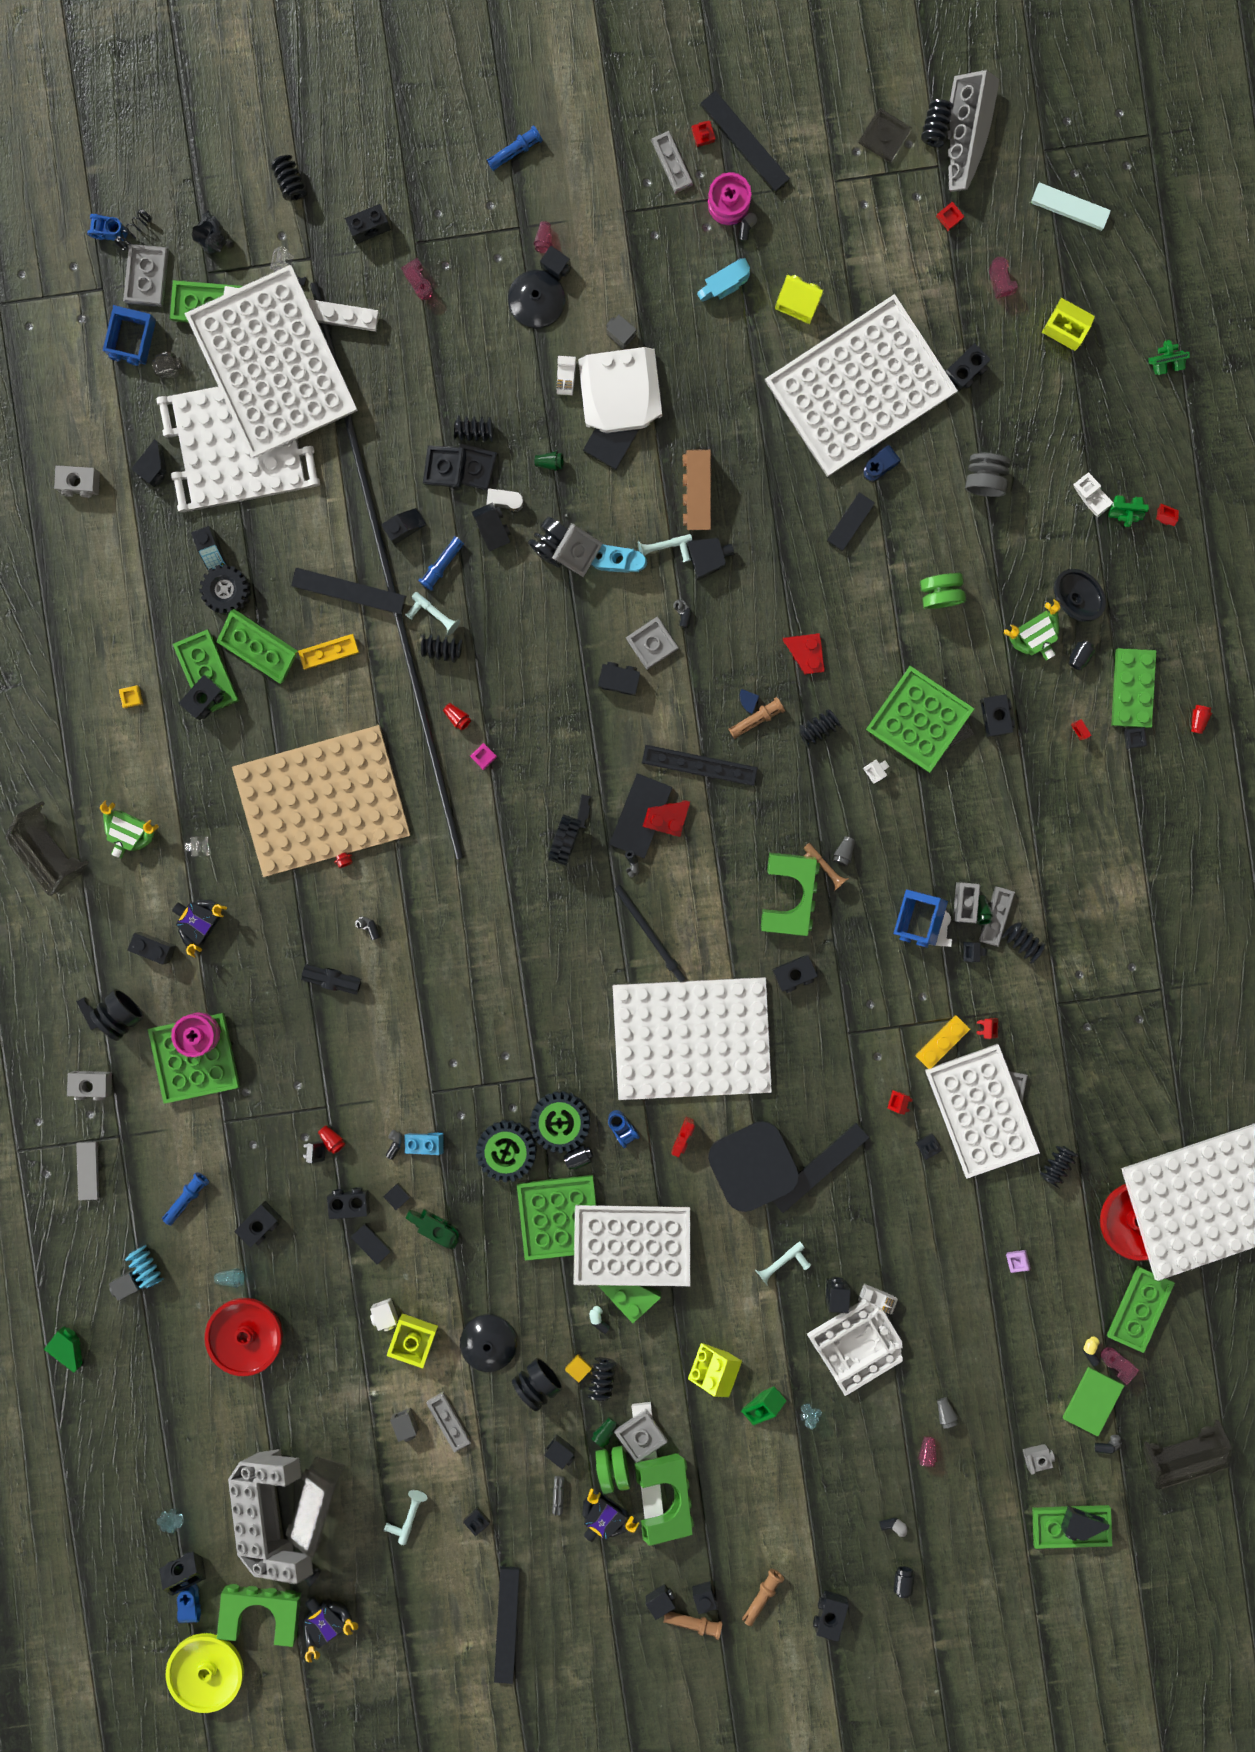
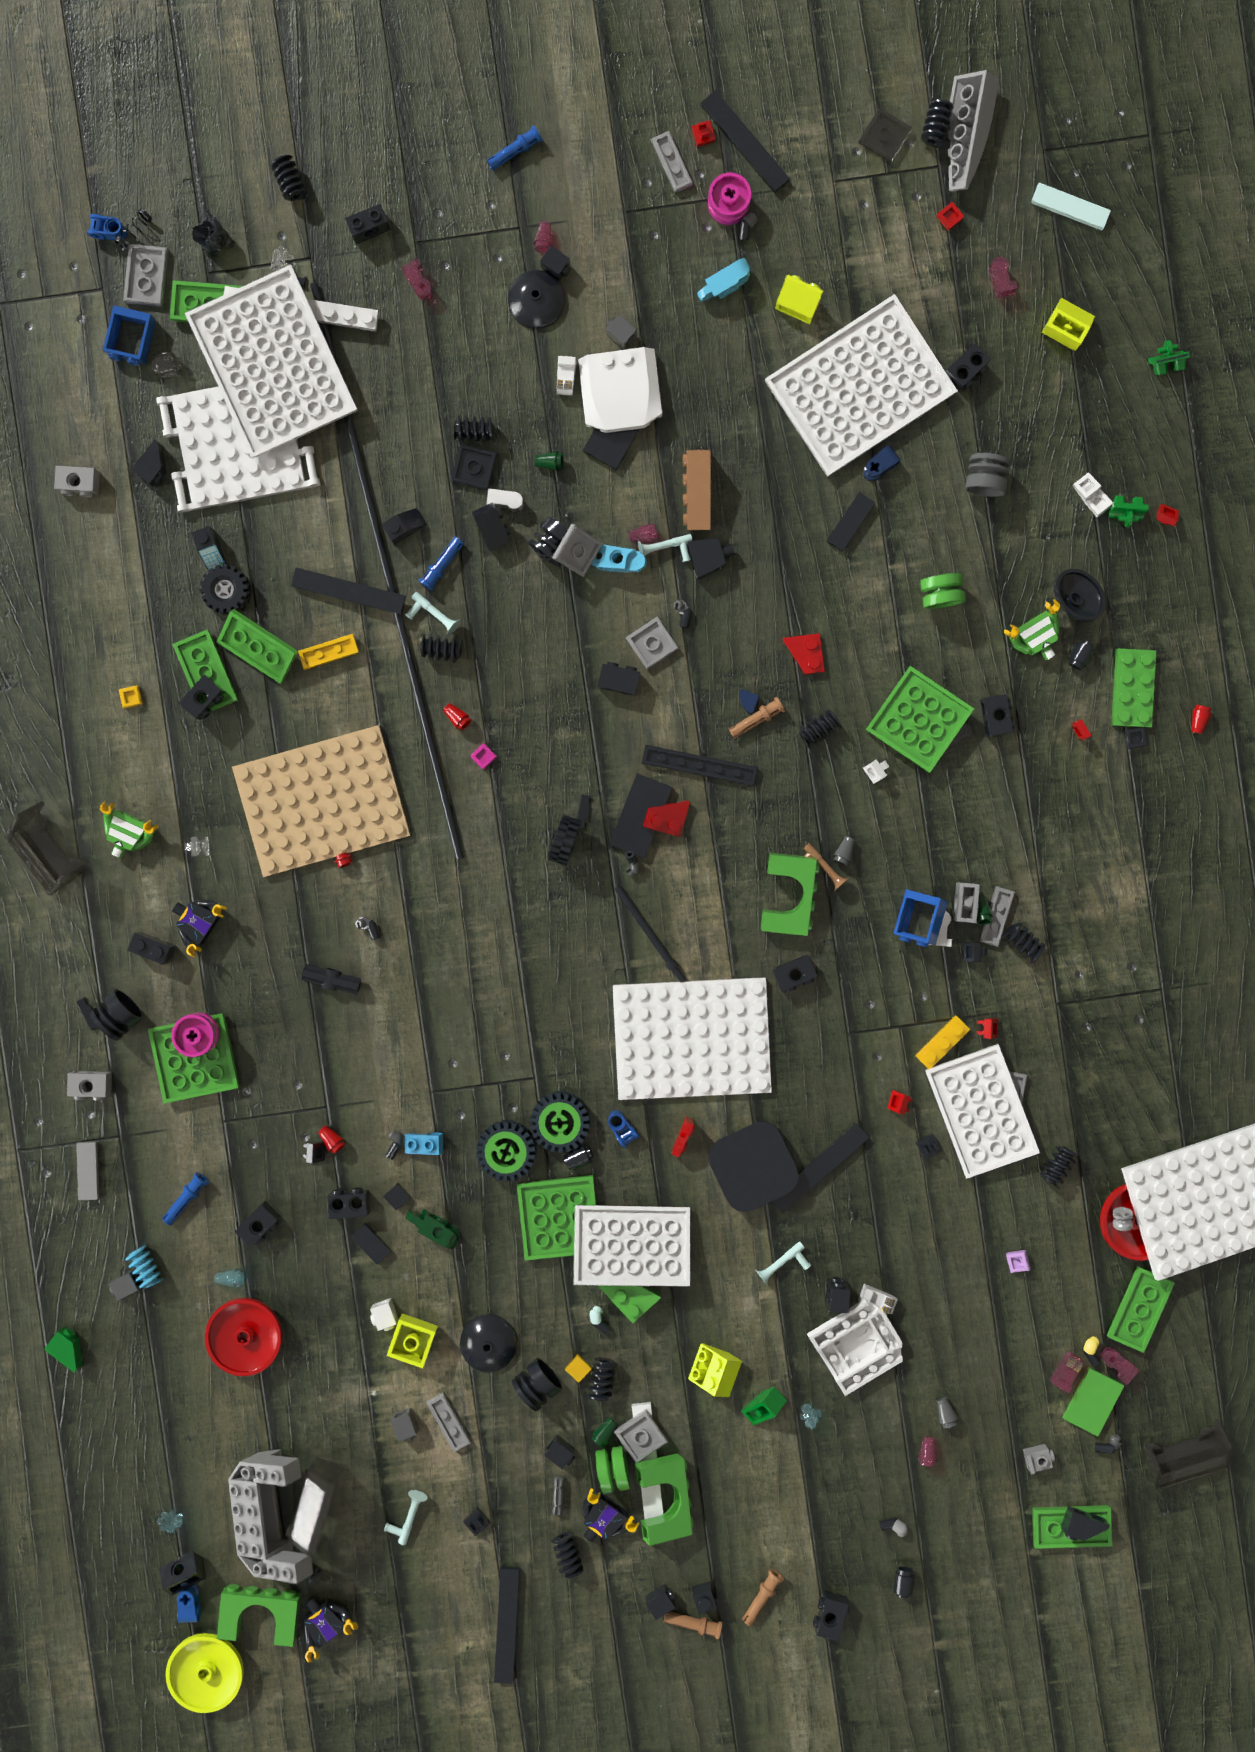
(444, 466): black tile -> none
(570, 1555): none -> black piece
(644, 533): none -> clear pink cone
(1067, 1371): none -> clear pink leg
(1122, 1218): none -> light grey wheel

